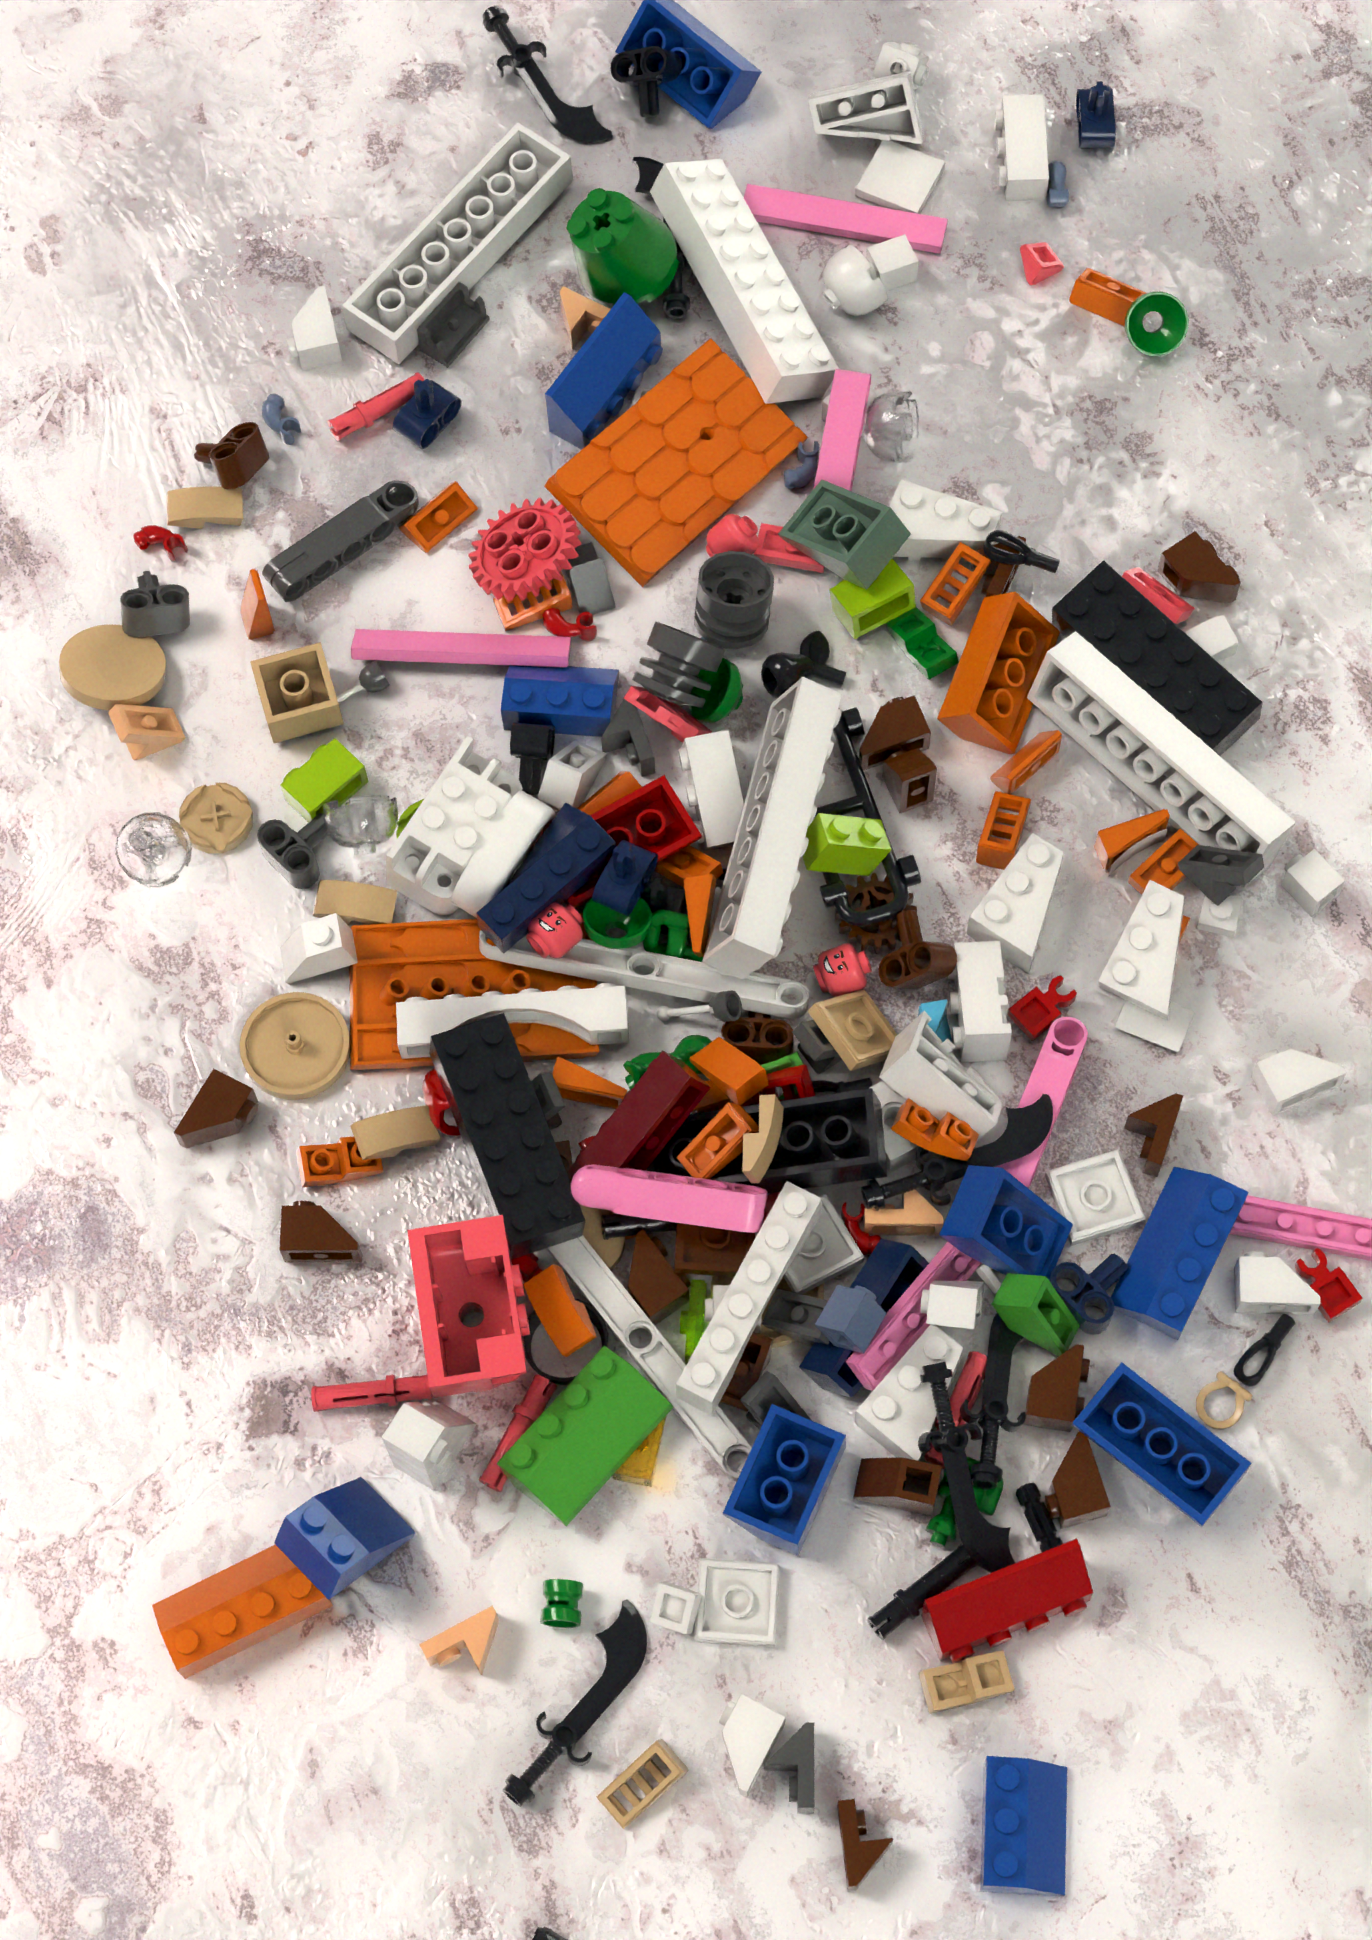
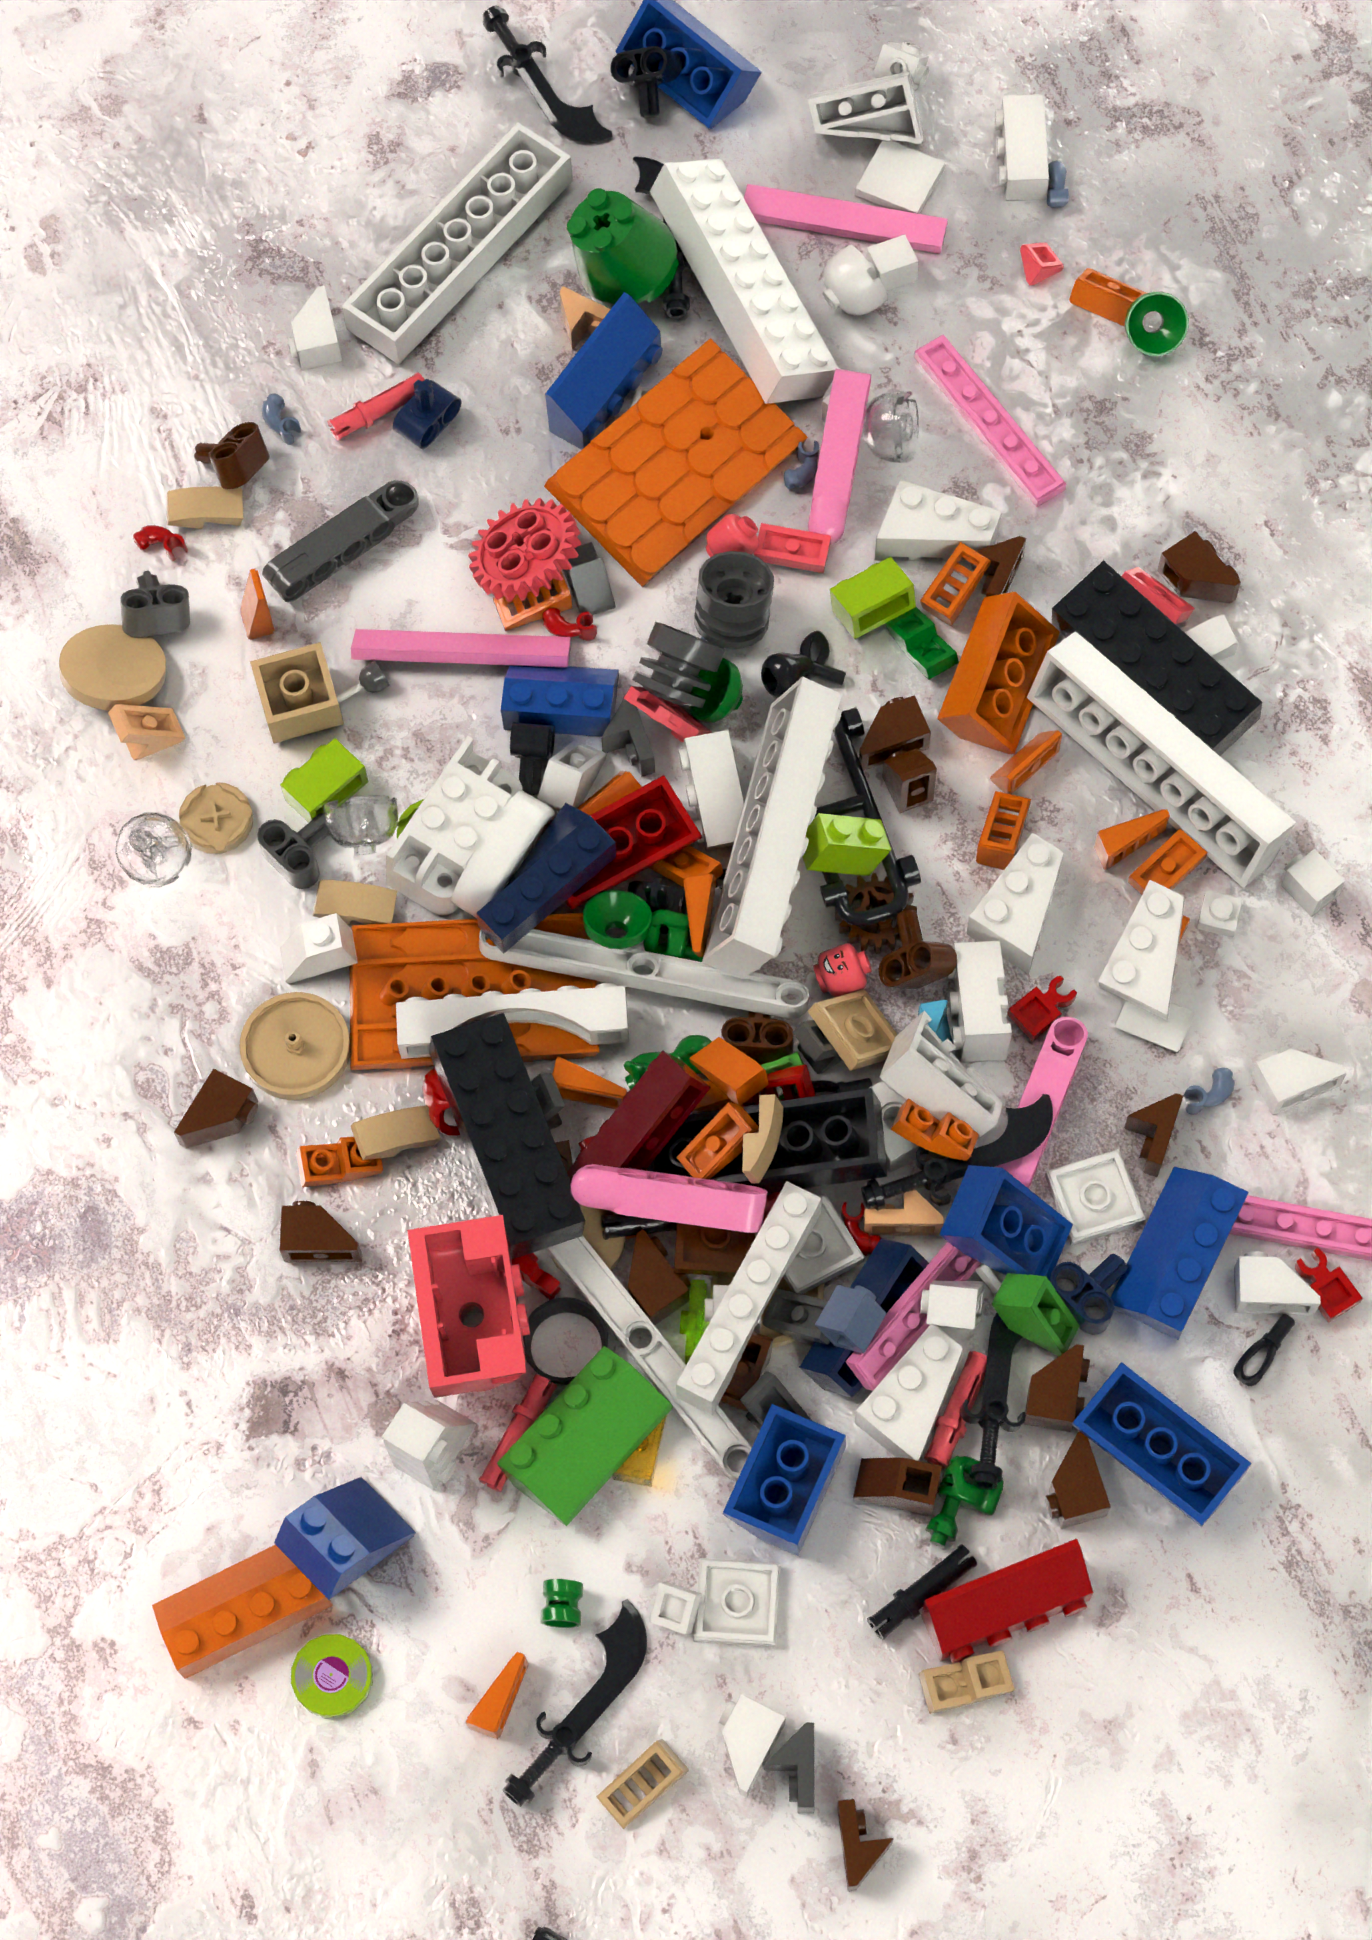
(331, 1675): none -> lime tile
(371, 1392): coral pin -> none
(438, 517): orange slope -> none
(452, 325): dark grey hinge -> none
(474, 1633): light nougat slope -> none
(496, 1704): none -> orange slope
(555, 930): coral head -> none
(557, 1310): orange slope -> none
(625, 877): dark blue beam -> none
(723, 1007): dark grey hinge -> none
(846, 533): sand green slope -> none
(982, 1540): black sword -> none
(990, 420): none -> bright pink tile
(1023, 1827): blue slope -> none
(1029, 557): black piece -> none
(1038, 1516): black axle -> none
(1096, 117): dark blue beam -> none
(1139, 846): white sticker -> none
(1220, 870): dark grey slope -> none
(1220, 1091): none -> sand blue arm
(1222, 1382): tan piece -> none

